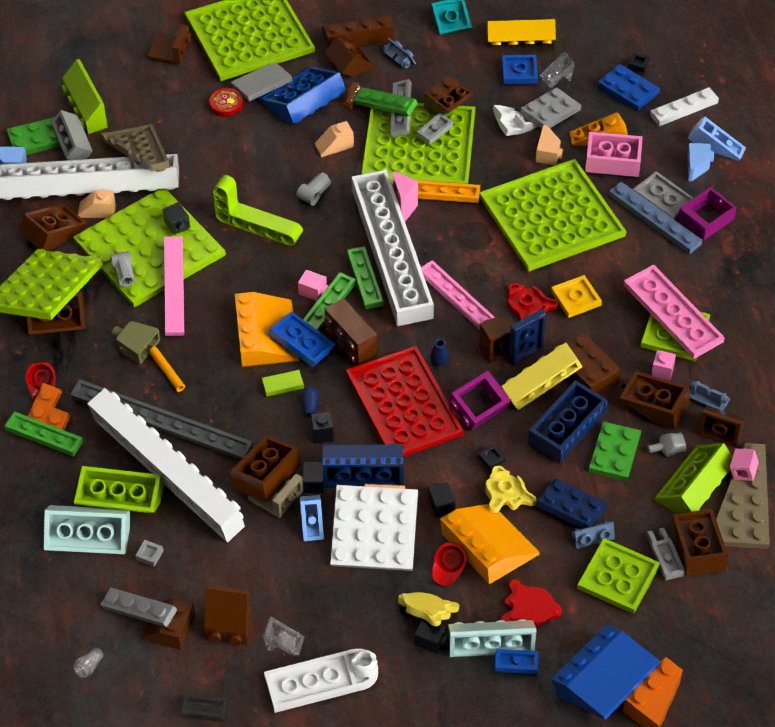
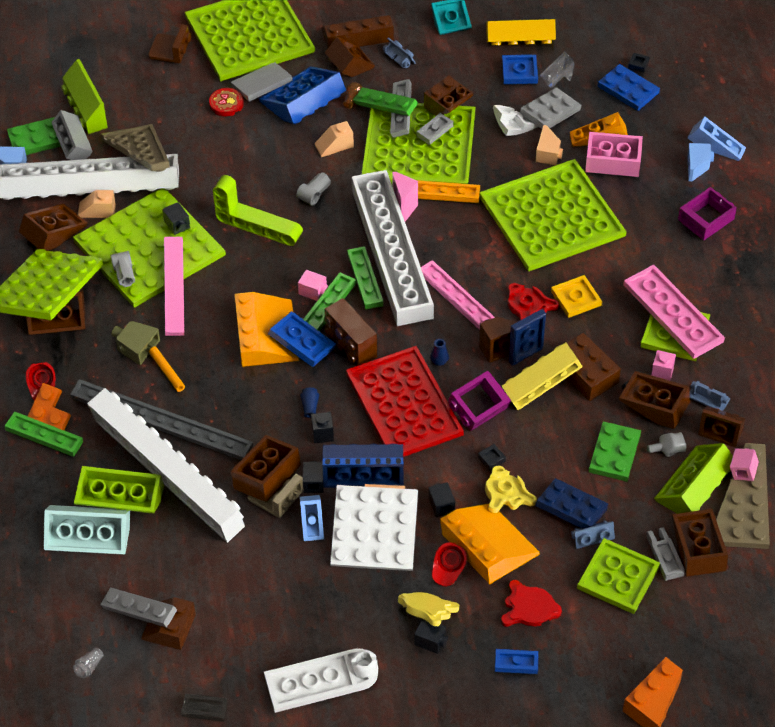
(149, 553): light grey plate -> none
(227, 615): reddish brown slope -> none
(279, 635): clear slope -> none
(282, 383): lime tile -> none
(485, 638): light aqua slope -> none
(567, 422): dark blue brick -> none
(604, 672): blue slope -> none
(655, 218): sand blue plate -> none
(663, 194): light grey tile -> none
(684, 106): white plate -> none

